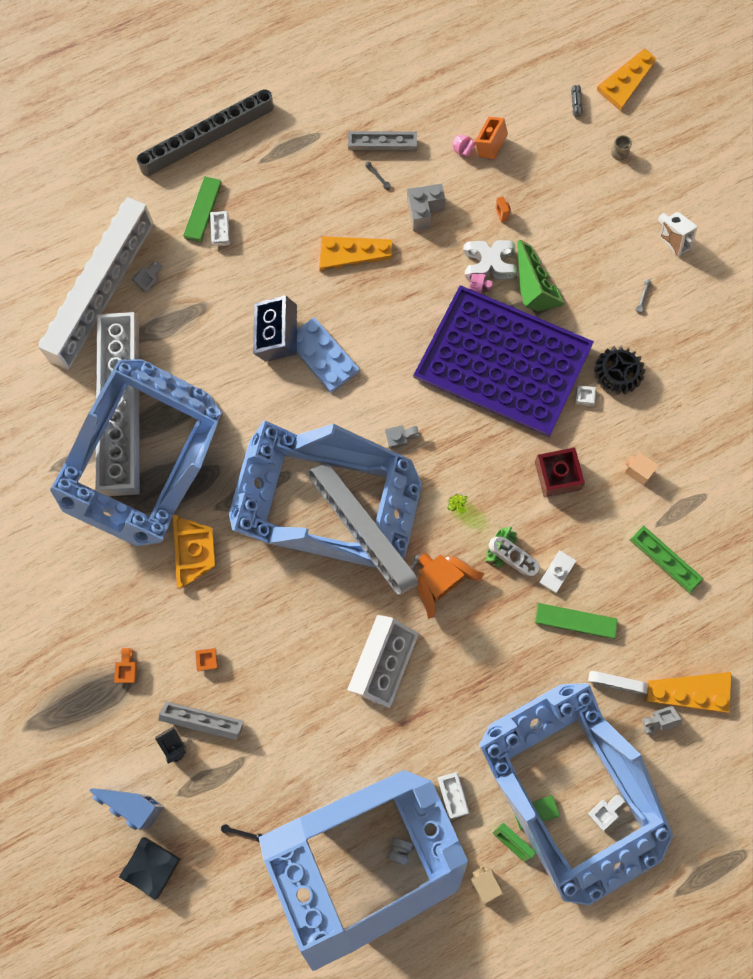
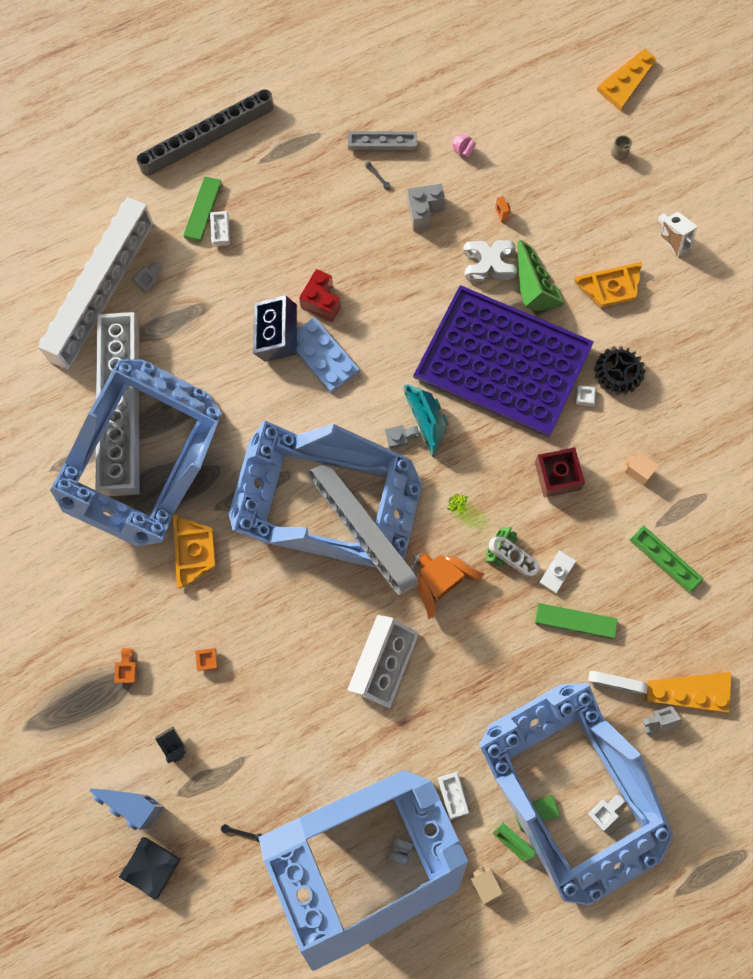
(201, 720): light grey plate -> none
(317, 296): none -> red brick
(347, 250): light orange wing -> none
(427, 416): none -> teal wedge
(478, 283): bright pink piece -> none
(491, 137): orange brick -> none
(576, 100): dark grey axle -> none
(611, 285): none -> light orange wing
(639, 308): light grey hinge -> none

